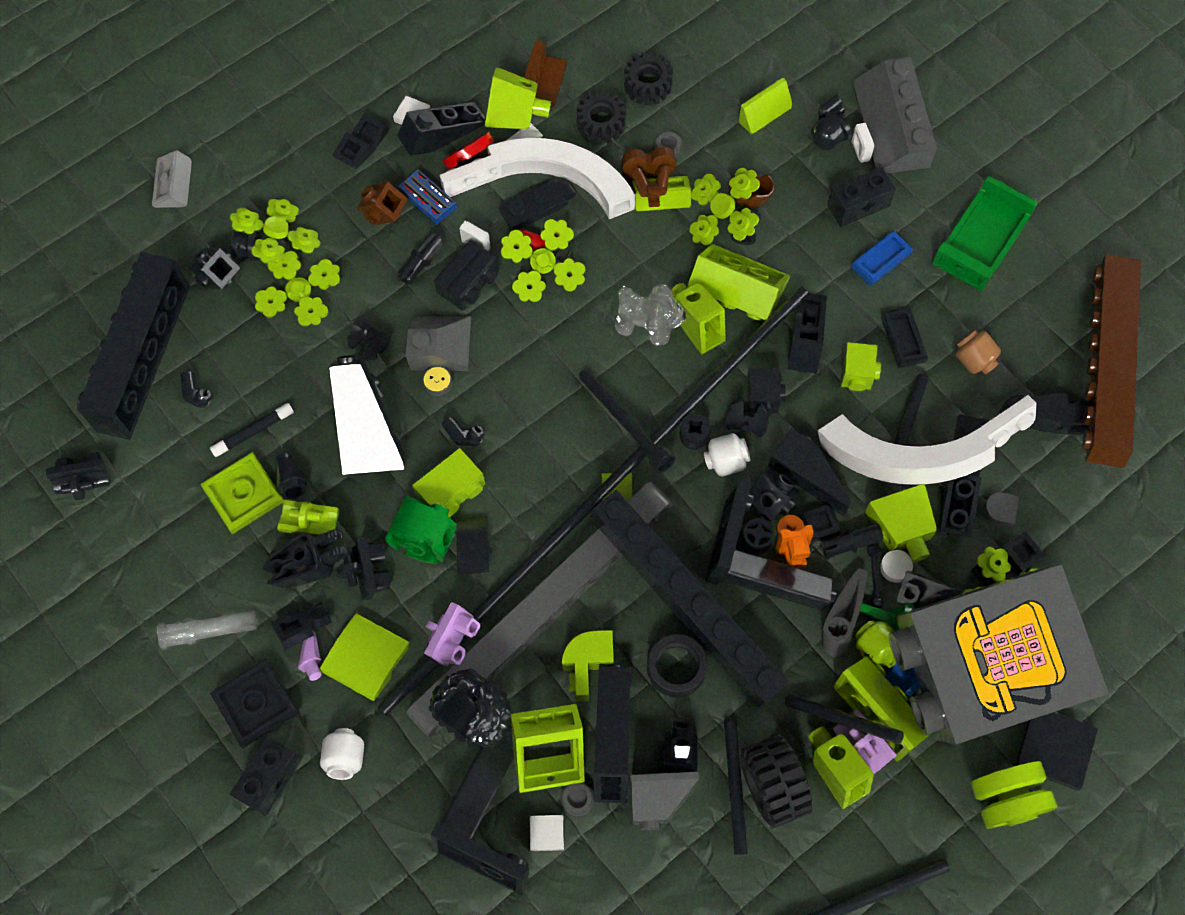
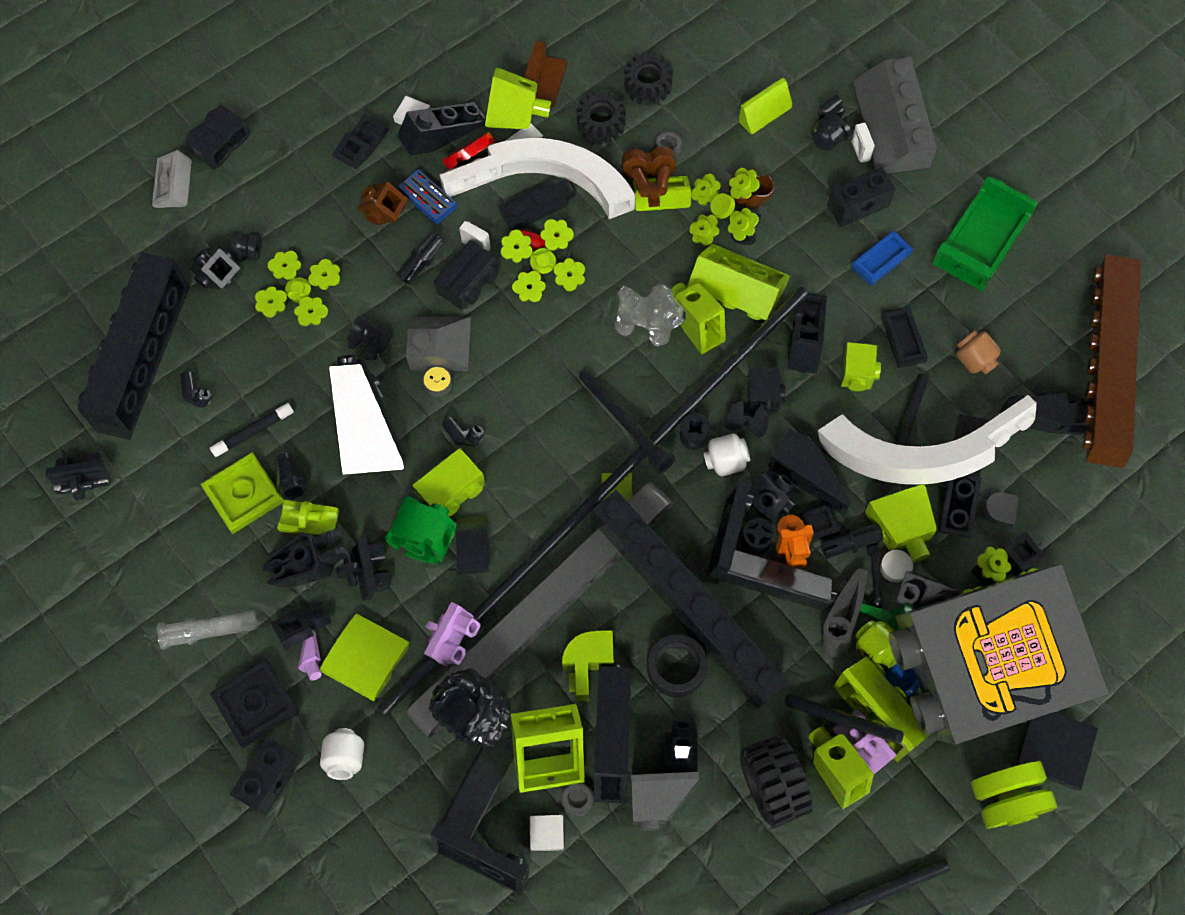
(217, 137): none -> black brick
(276, 228): lime plant -> none
(735, 788): black bar -> none

